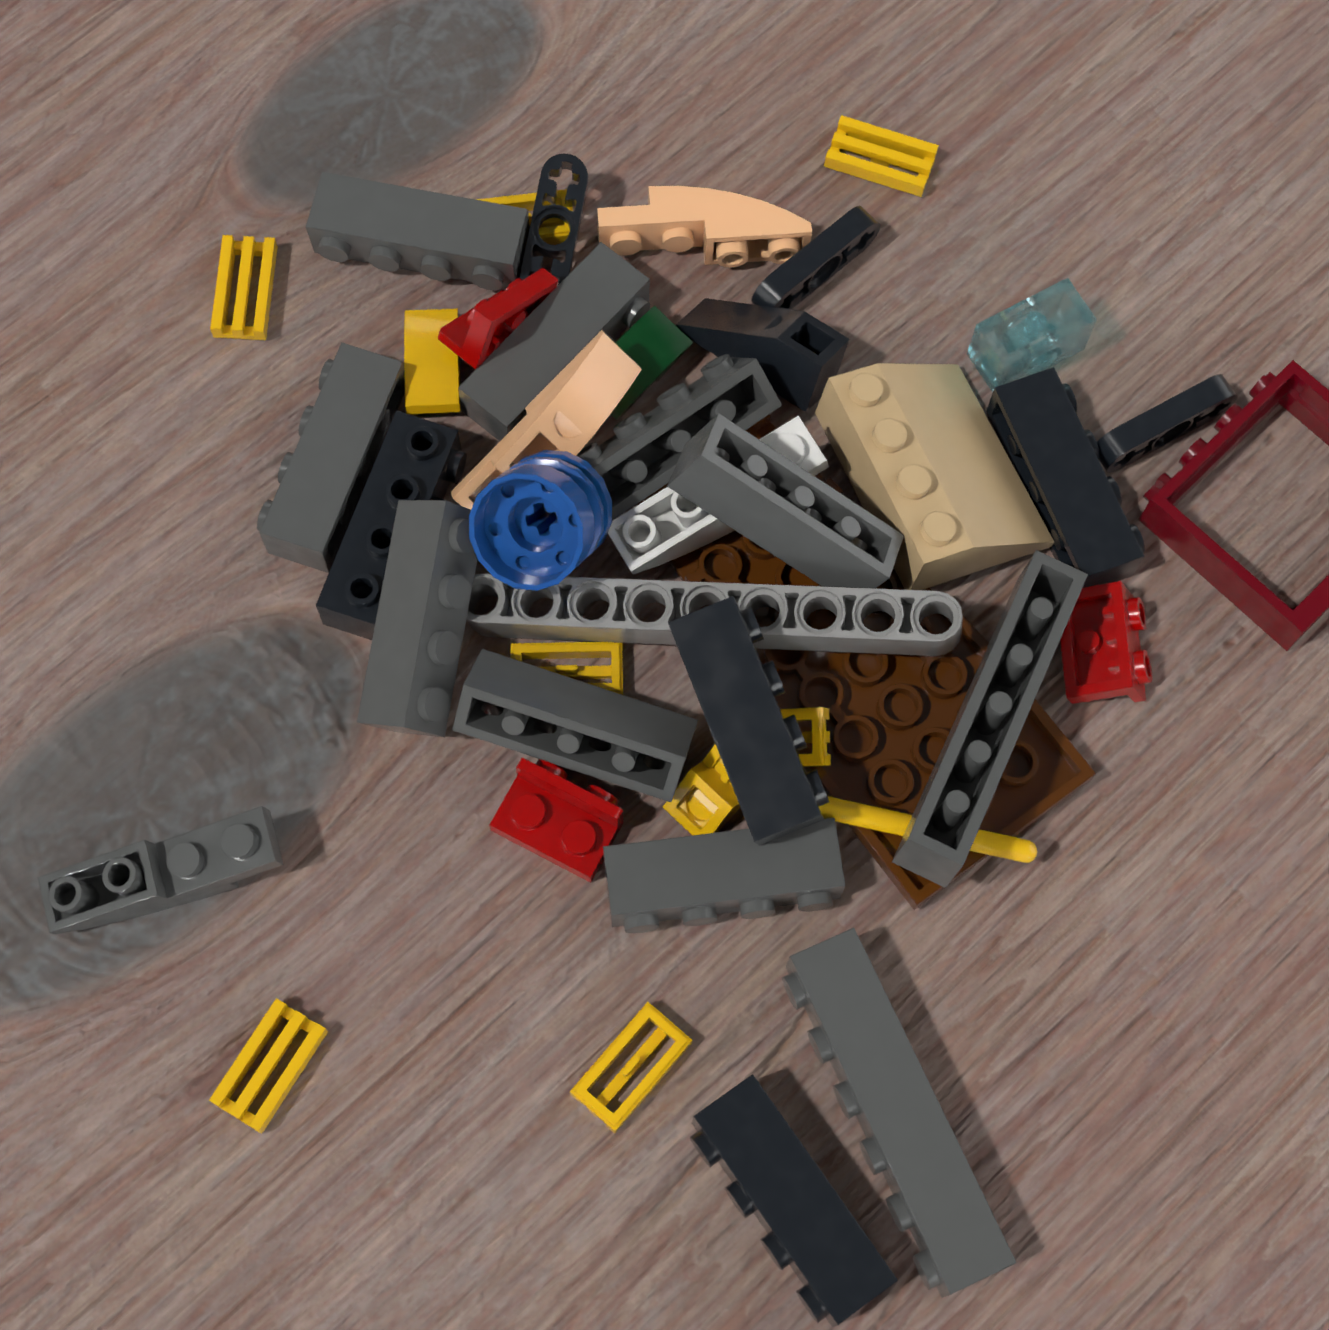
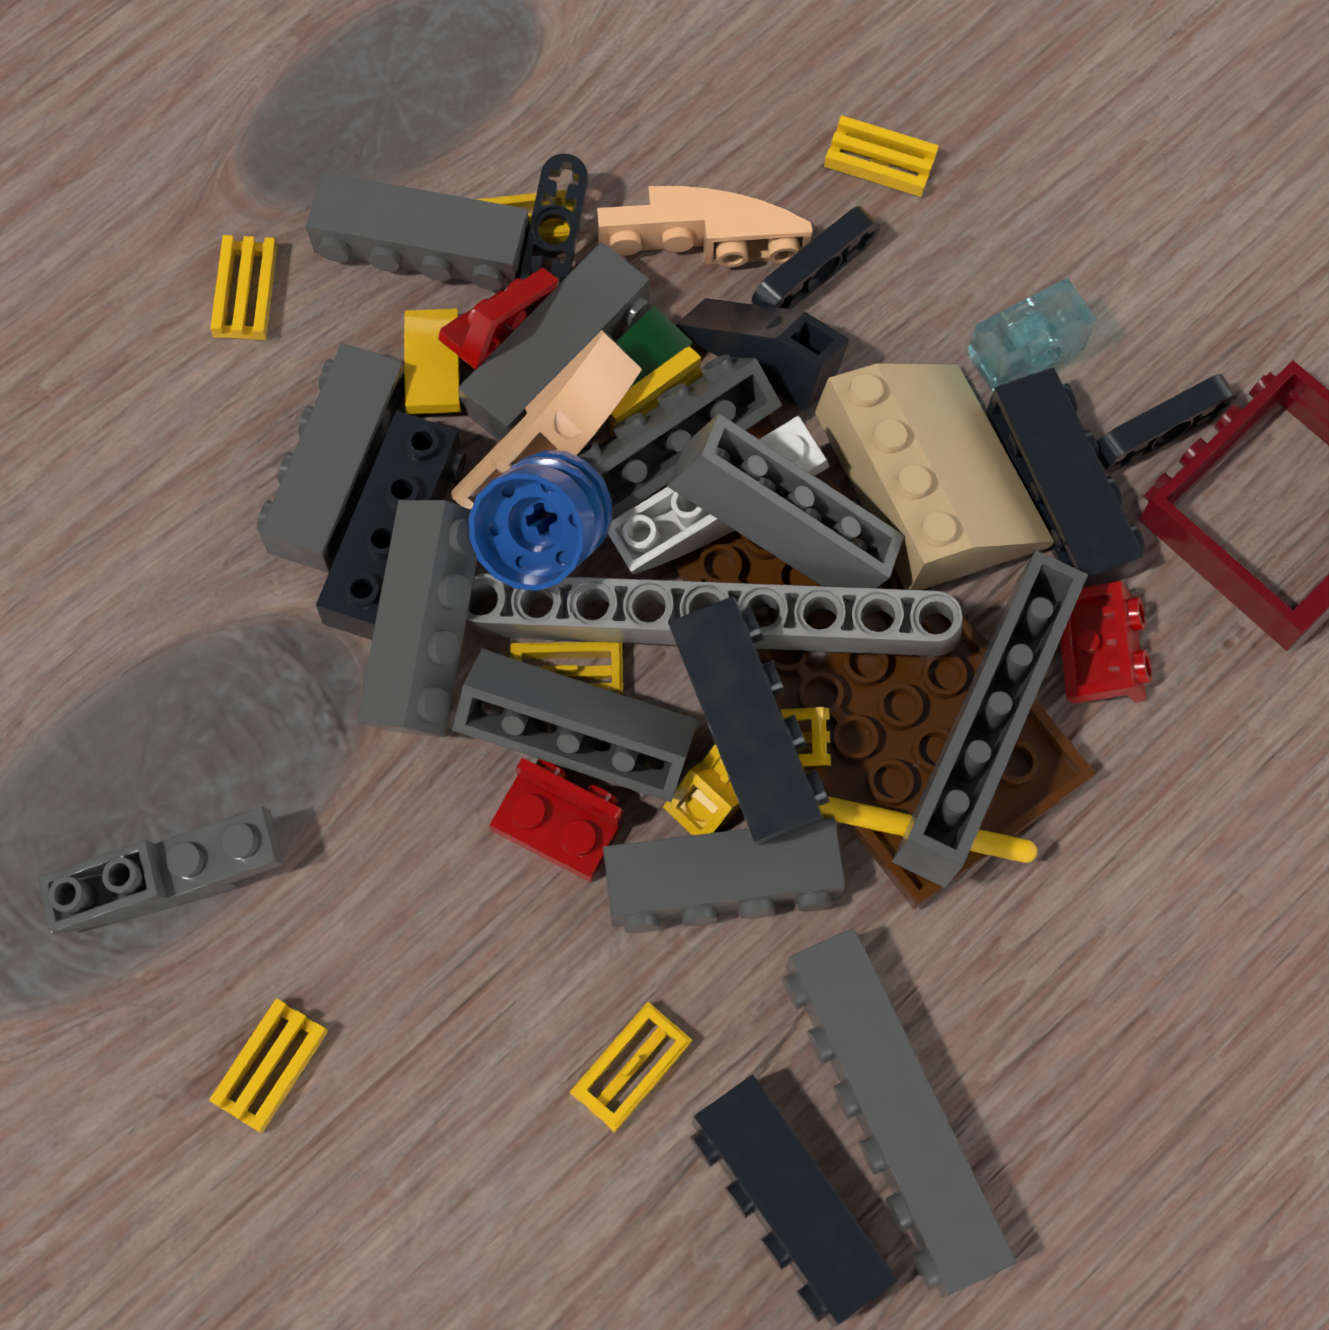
(644, 394): none -> yellow tile

